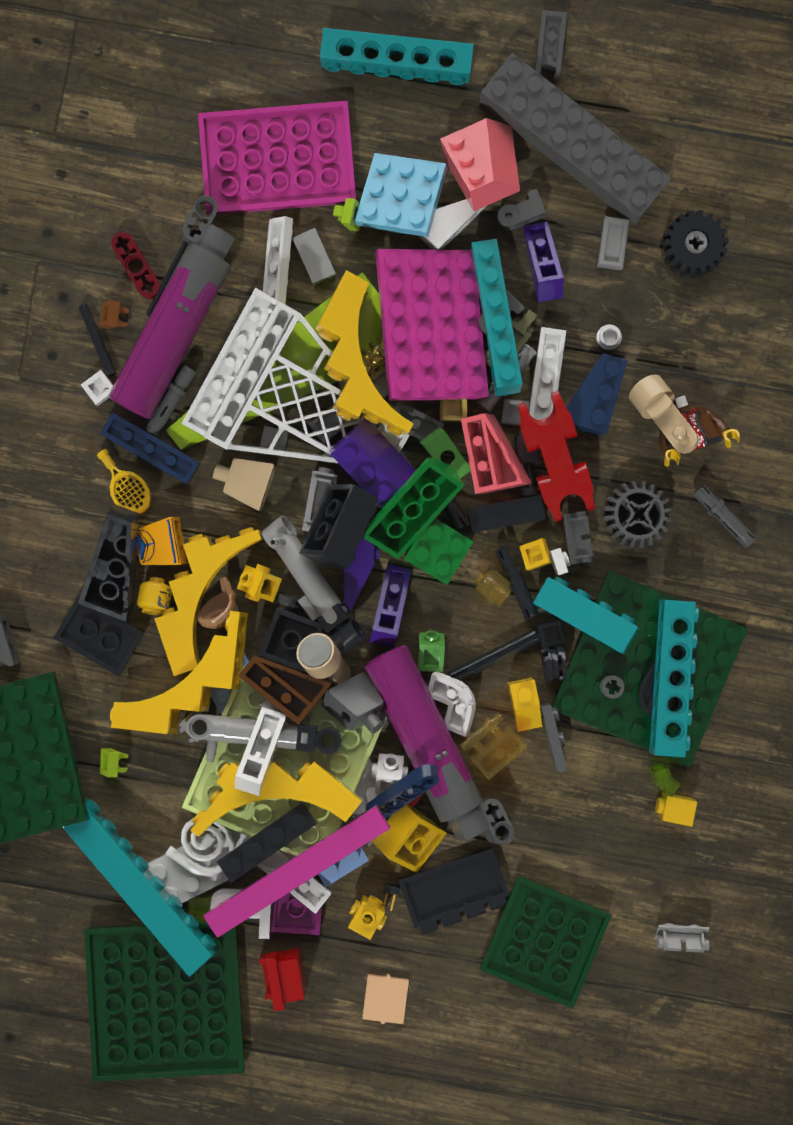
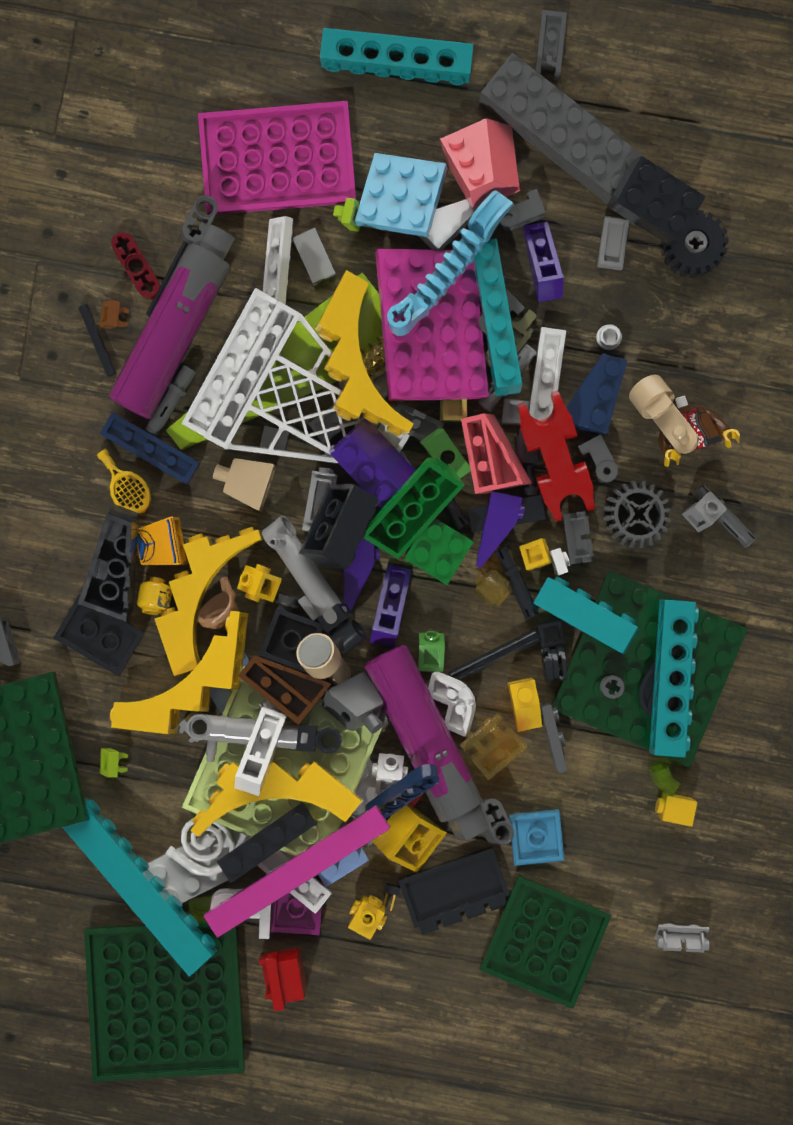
(98, 387): white plate -> none
(385, 999): light nougat piece -> none
(480, 231): none -> medium azure piece
(500, 518): none -> dark purple slope
(537, 837): none -> dark azure tile
(600, 458): none -> dark grey leg
(656, 201): none -> black brick
(704, 512): none -> light grey bracket

